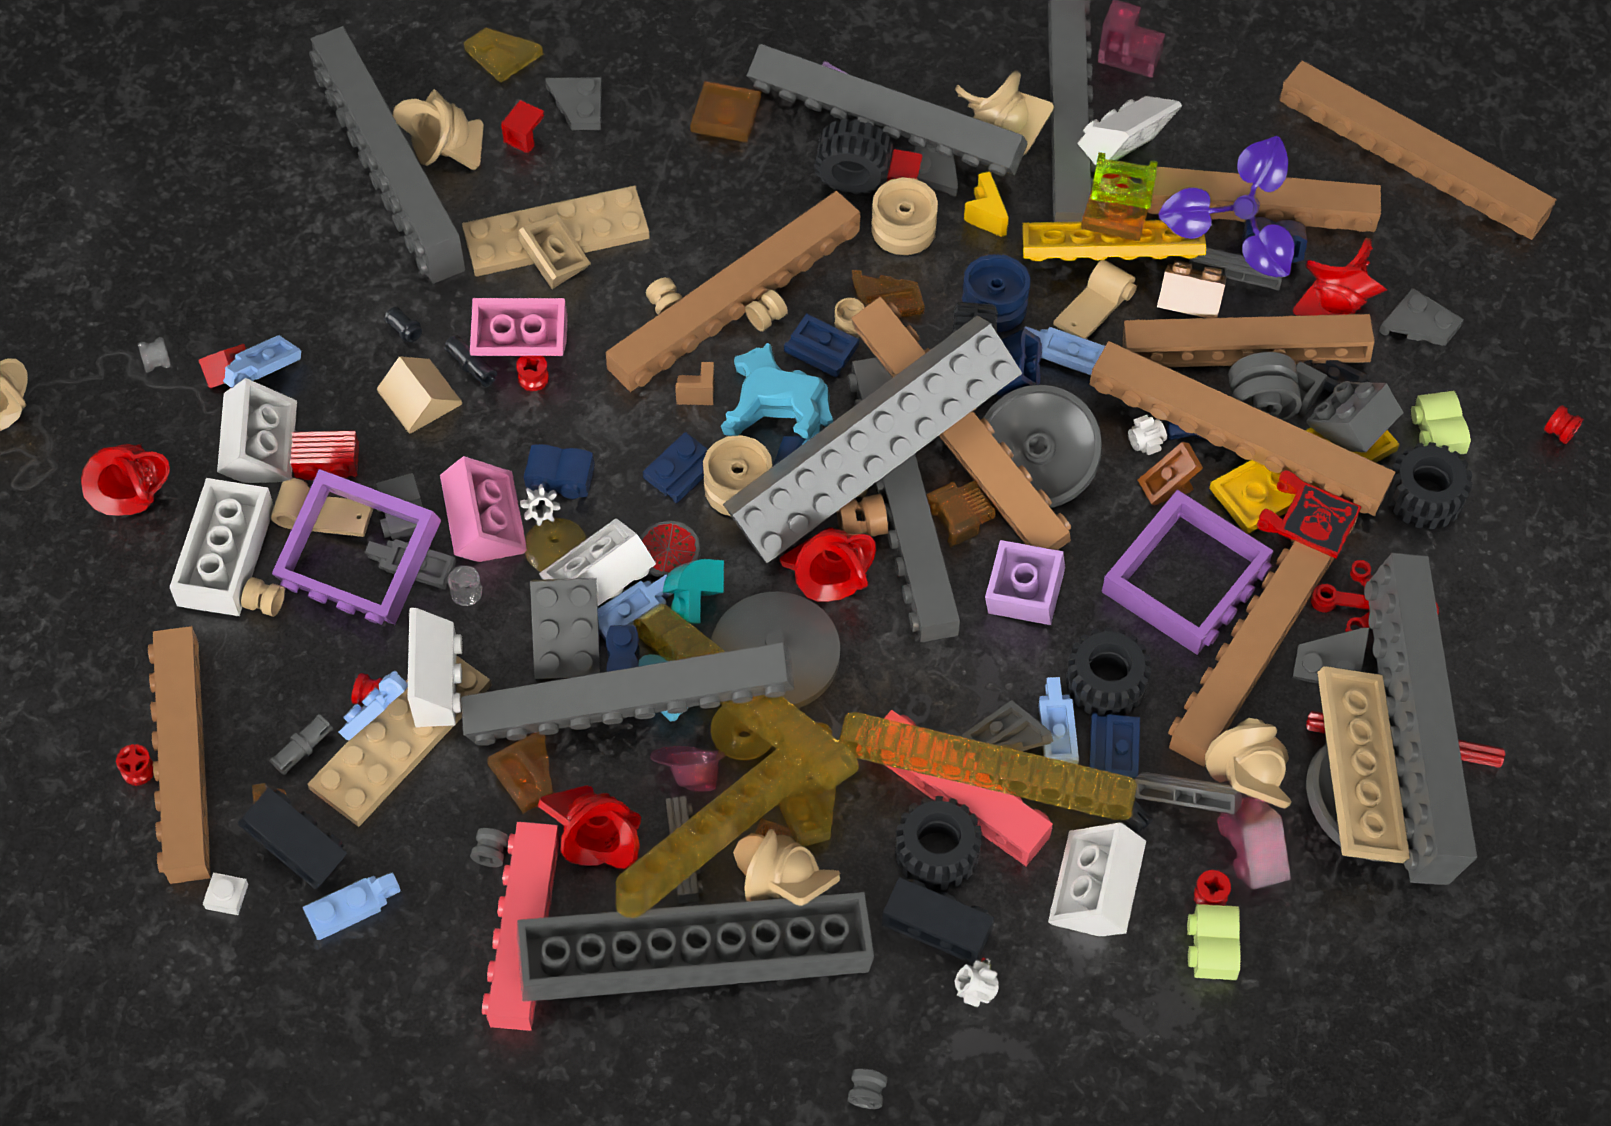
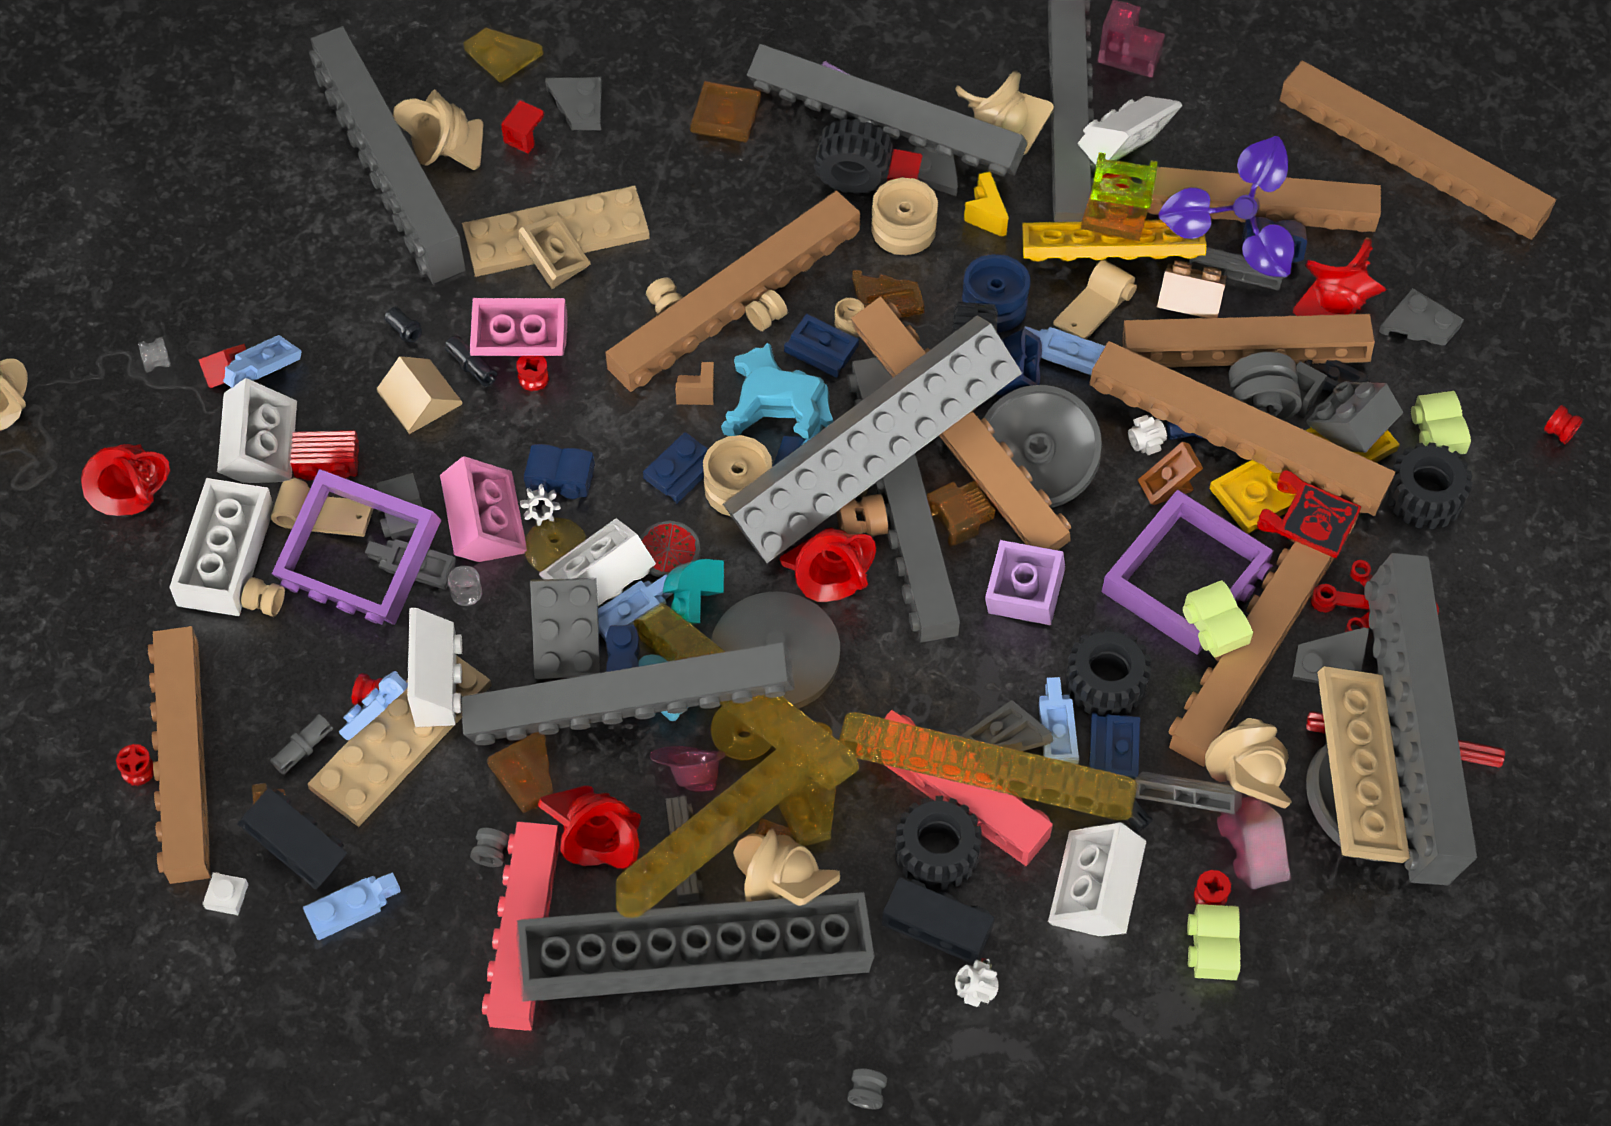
(1217, 618): none -> yellowish green brick

